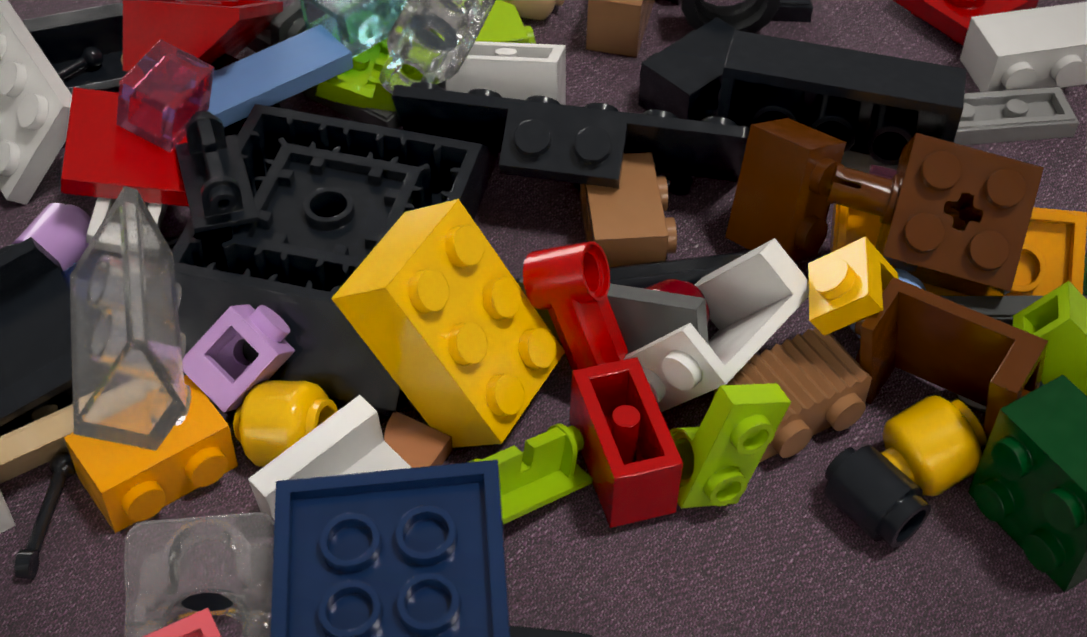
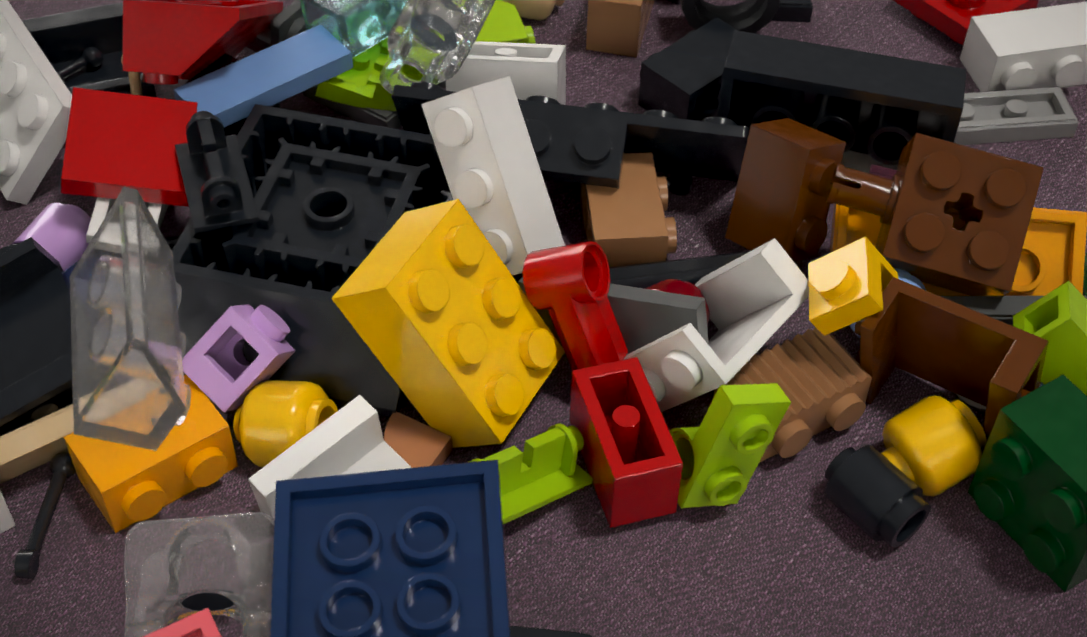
(164, 94): clear pink brick -> none
(494, 169): none -> white brick

